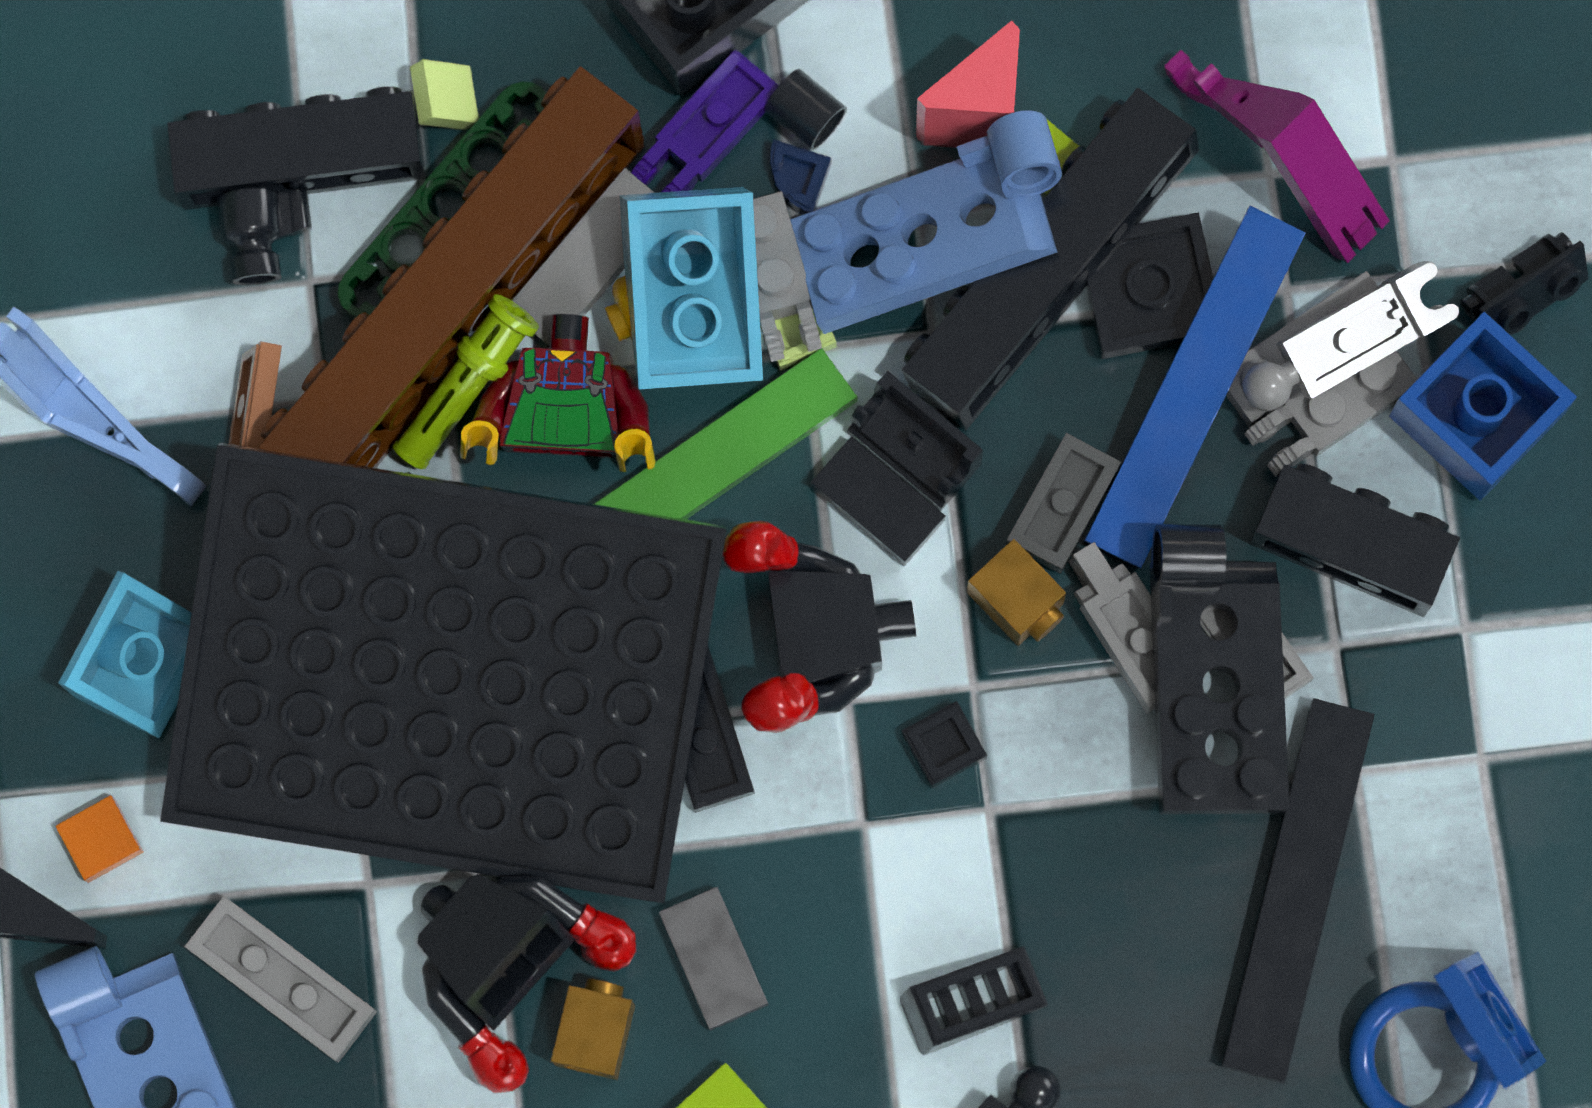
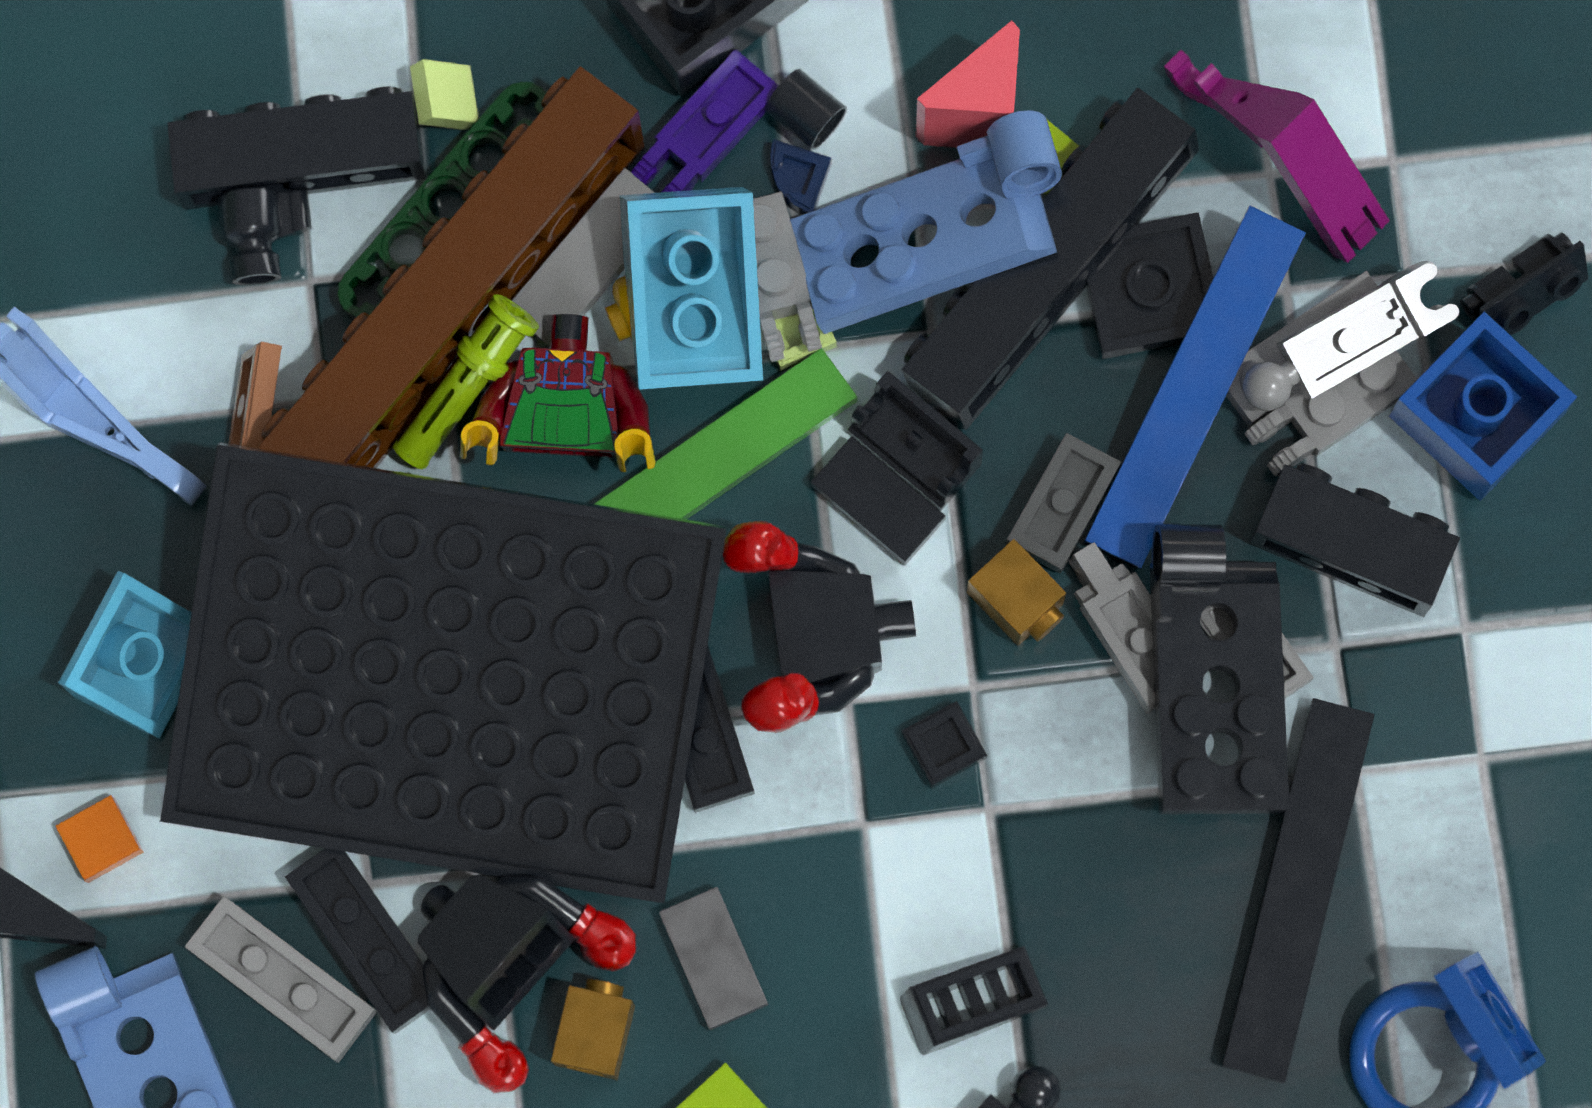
(363, 935): none -> black plate

